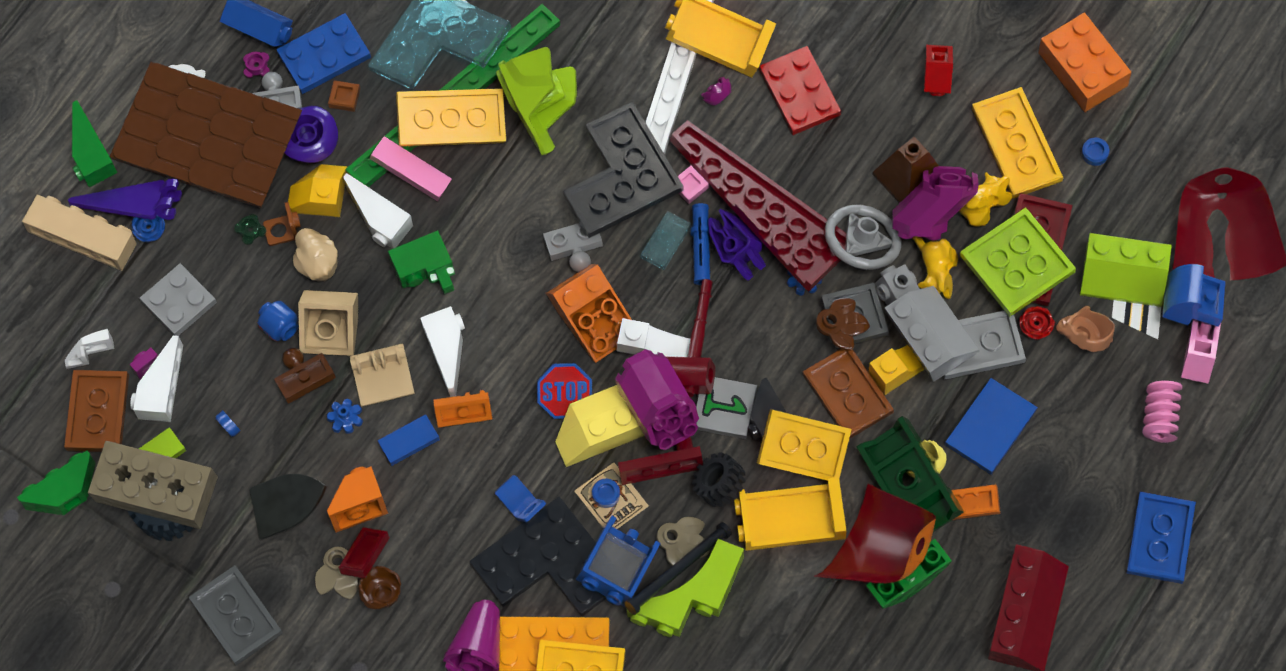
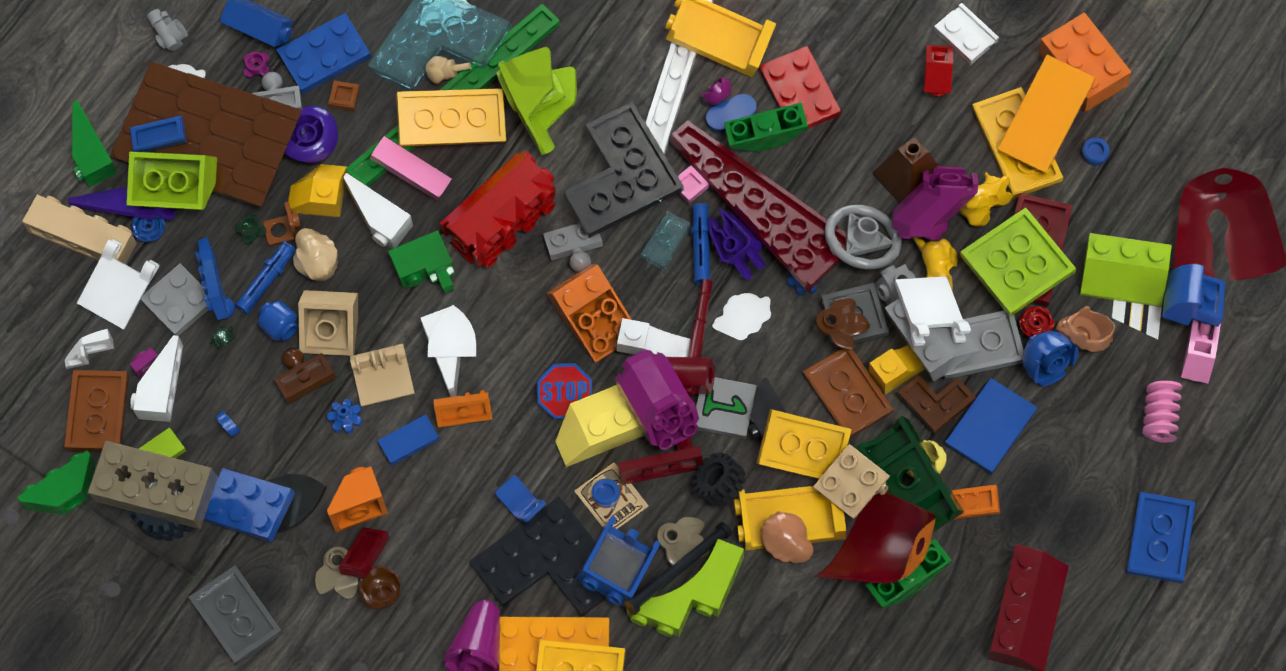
(115, 287): none -> white flag
(158, 134): none -> blue tile
(169, 32): none -> light grey plate
(170, 180): none -> lime slope
(211, 282): none -> blue plate
(222, 336): none -> clear green plate
(248, 505): none -> blue plate
(272, 269): none -> blue pin
(442, 69): none -> tan piece
(452, 336): none -> white sticker
(499, 208): none -> red brick
(731, 109): none -> tile
(743, 315): none -> white sticker
(767, 128): none -> green slope
(786, 538): none -> nougat hair
(852, 481): none -> tan hinge
(931, 305): none -> white flag
(933, 408): none -> reddish brown plate
(966, 33): none -> white plate
(1046, 114): none -> light orange tile
(1048, 356): none -> blue cylinder

